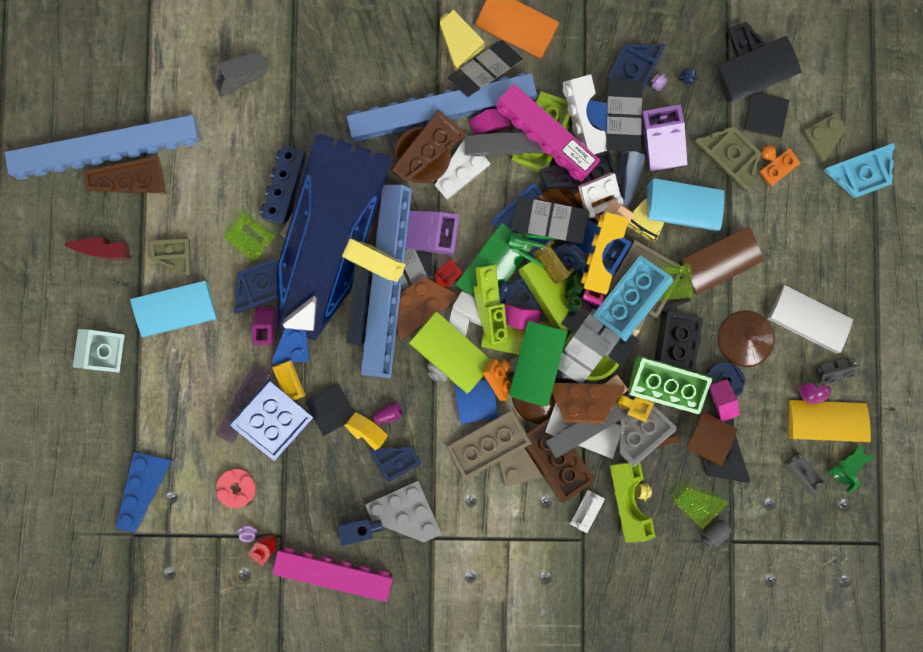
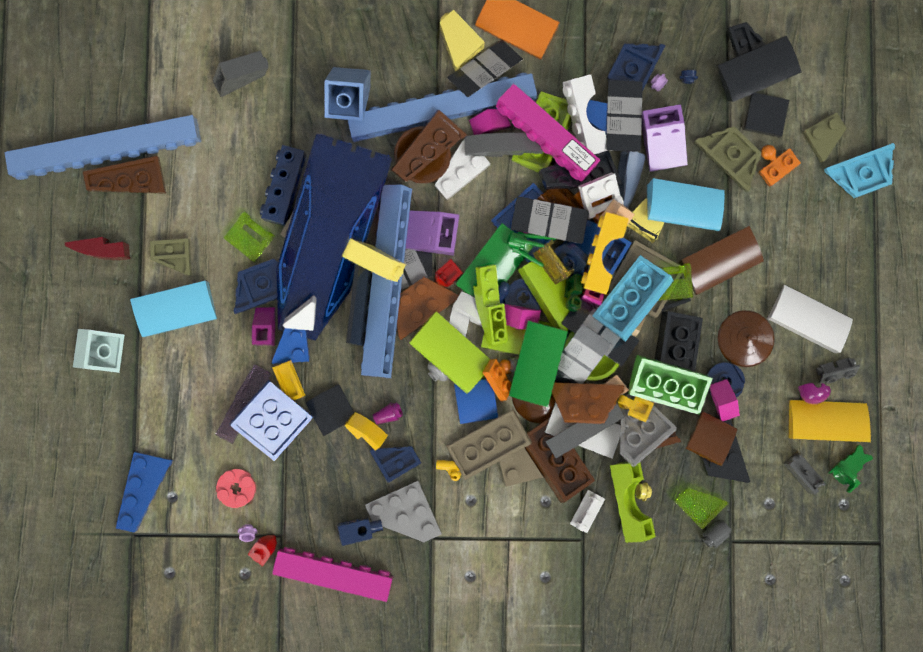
(347, 93): none -> medium blue slope
(450, 467): none -> yellow arm

